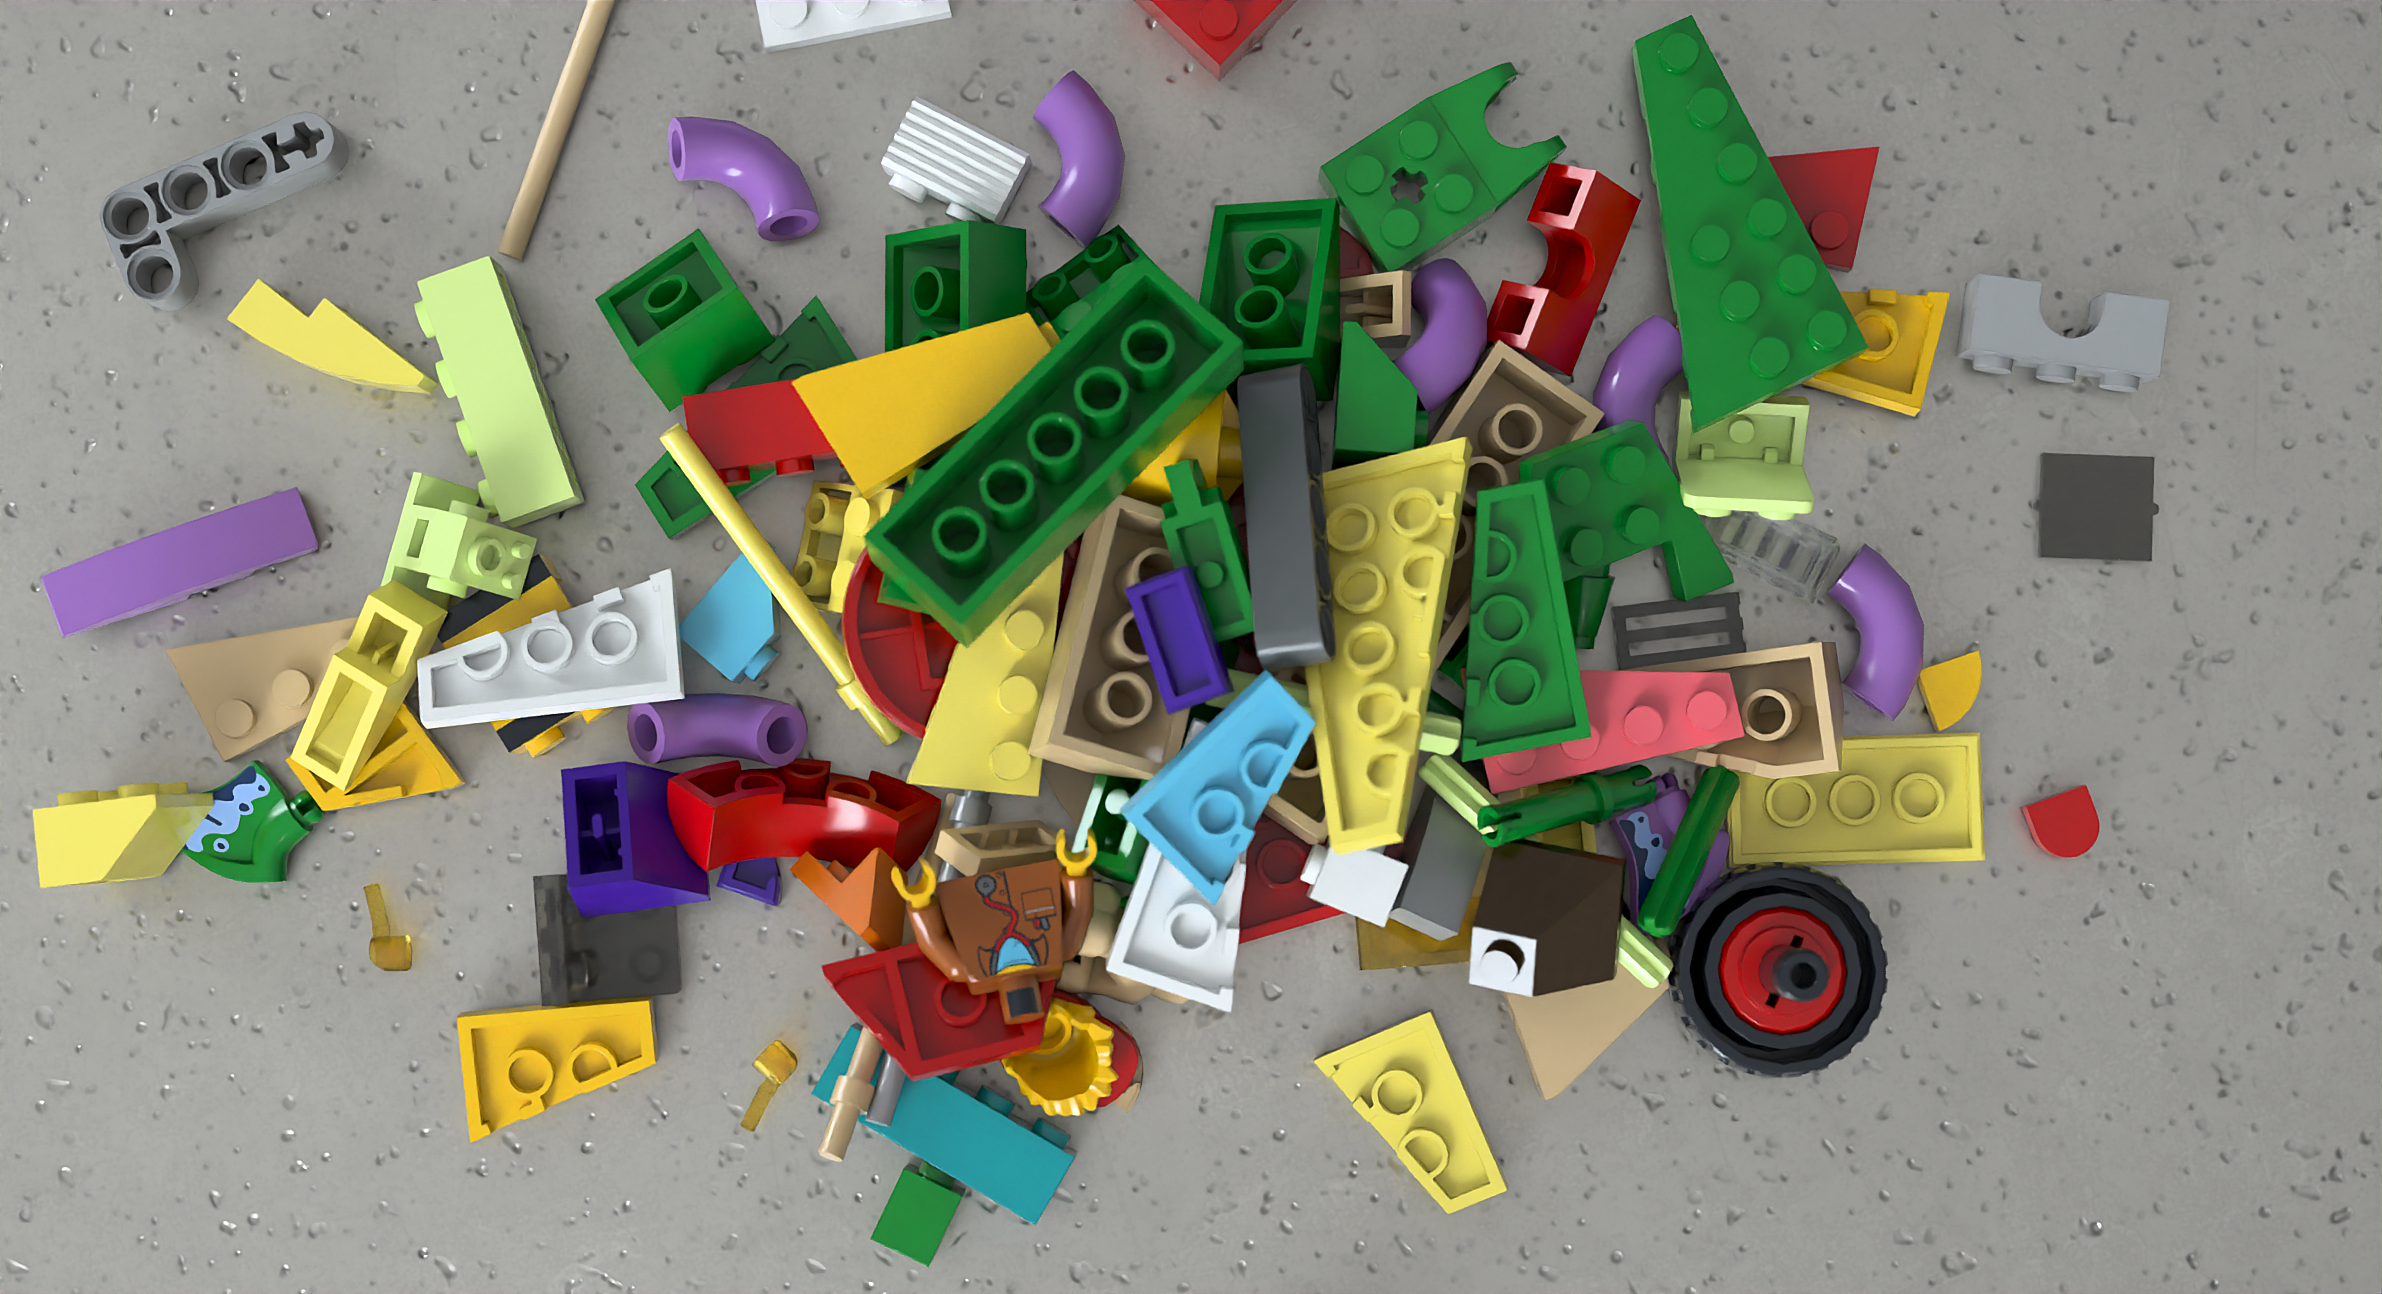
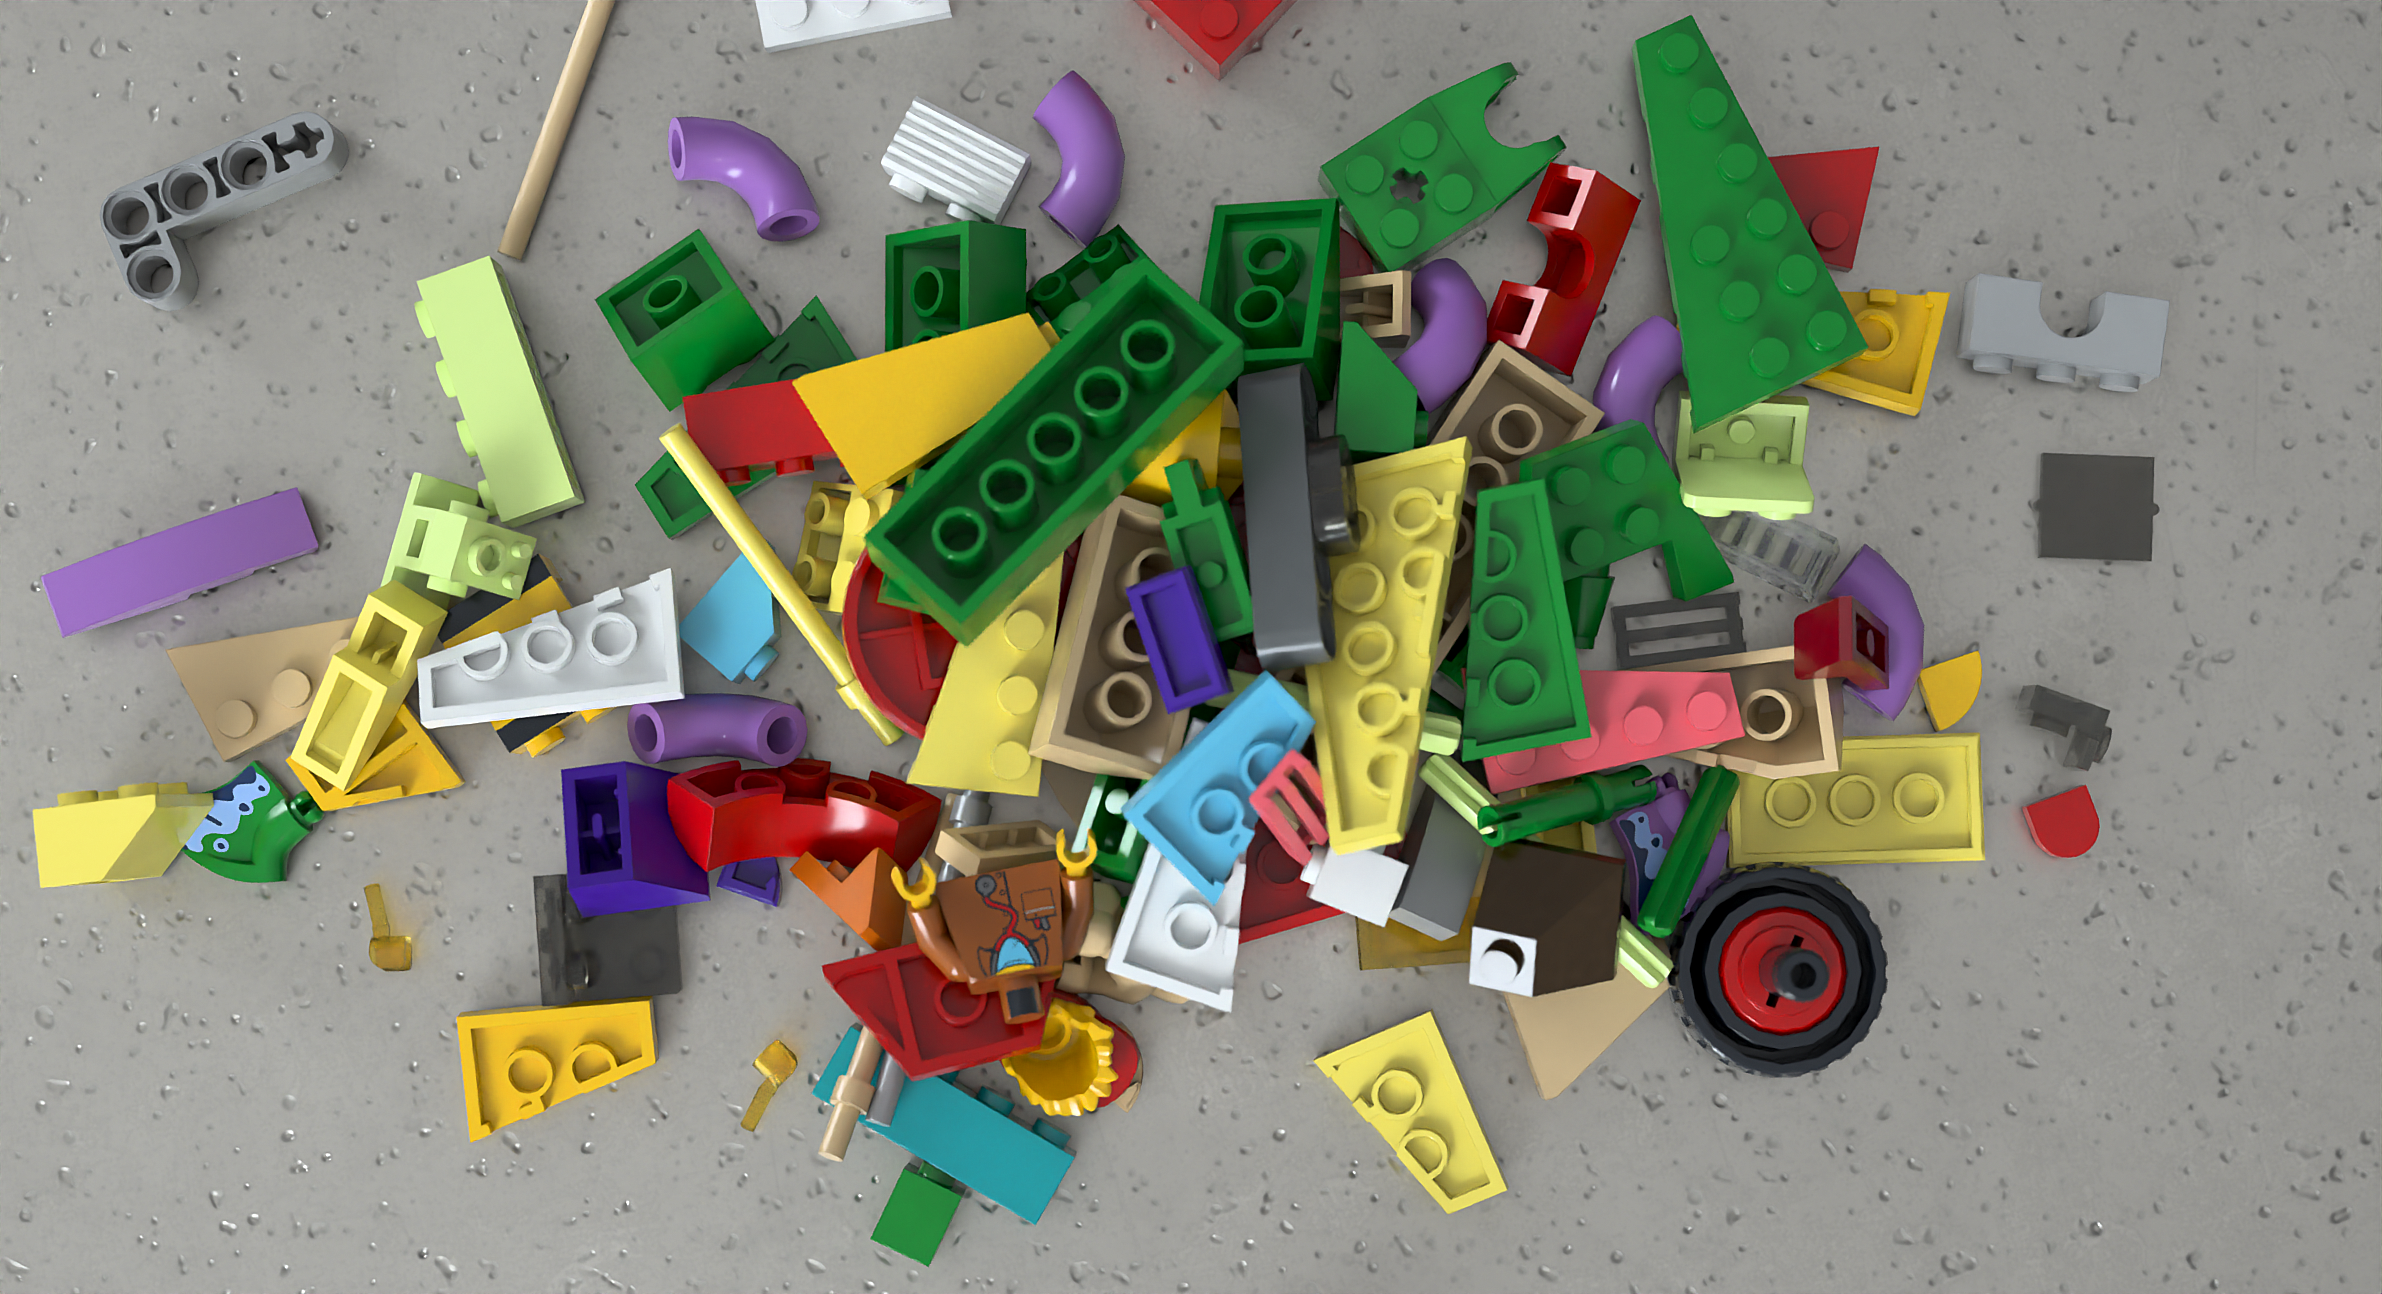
(326, 341): light yellow slope -> none
(1311, 821): none -> coral tile
(1333, 496): none -> clear smoke beam
(1842, 642): none -> dark red slope
(2057, 713): none -> clear smoke bracket

